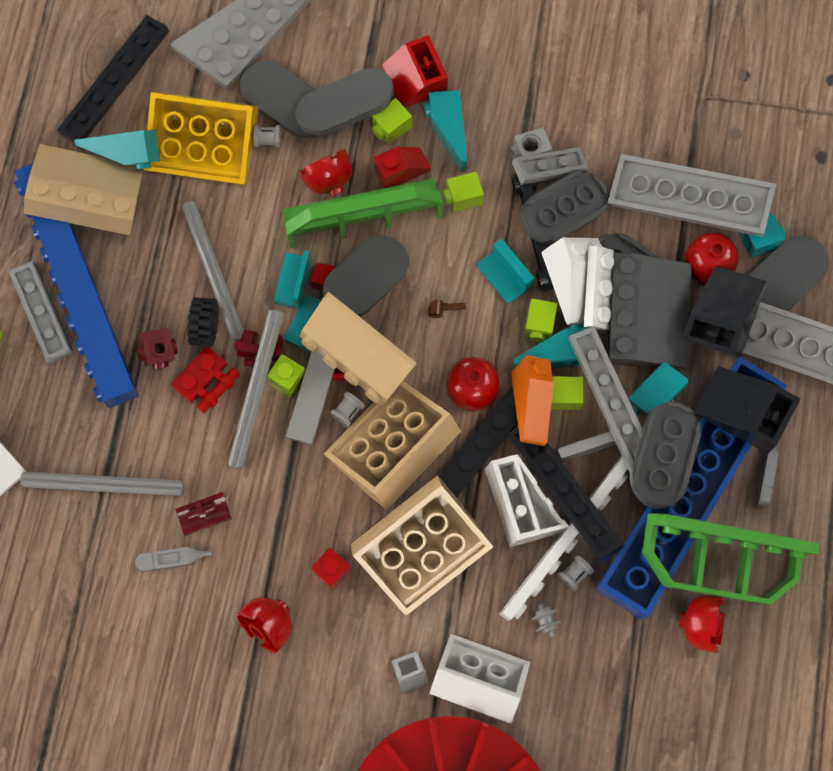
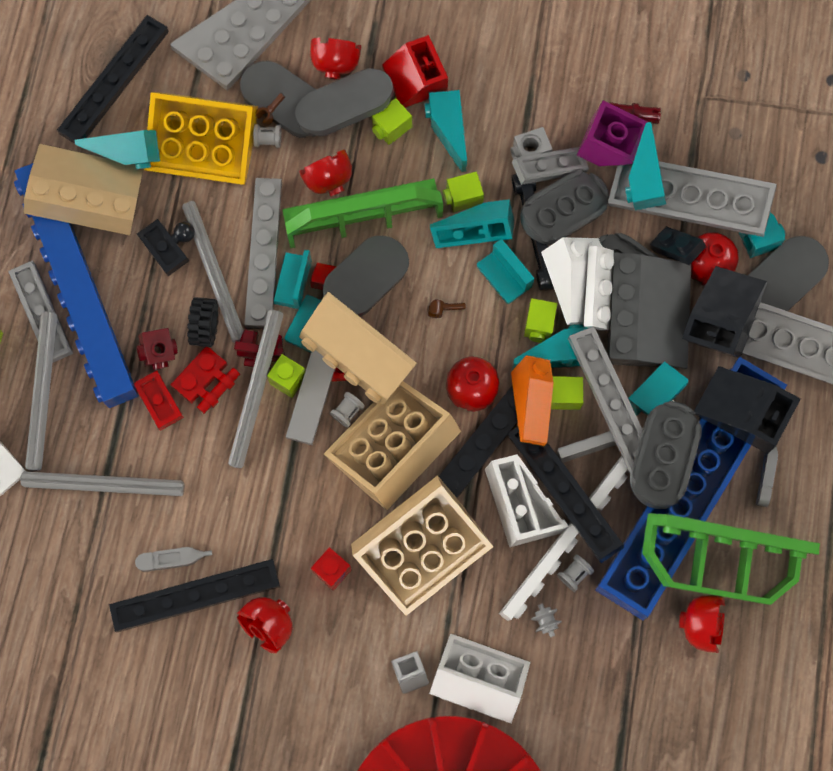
(41, 391): none -> light grey axle
(158, 400): none -> red plate
(165, 247): none -> black plate
(194, 595): none -> black plate
(203, 514): dark red hips -> none
(263, 251): none -> light grey plate
(269, 110): none -> reddish brown hand
(334, 57): none -> red cylinder
(400, 165): red slope -> none
(475, 225): none -> teal slope
(611, 137): none -> magenta slope
(645, 175): none -> teal slope
(649, 114): none -> dark red pin
(677, 245): none -> black plate

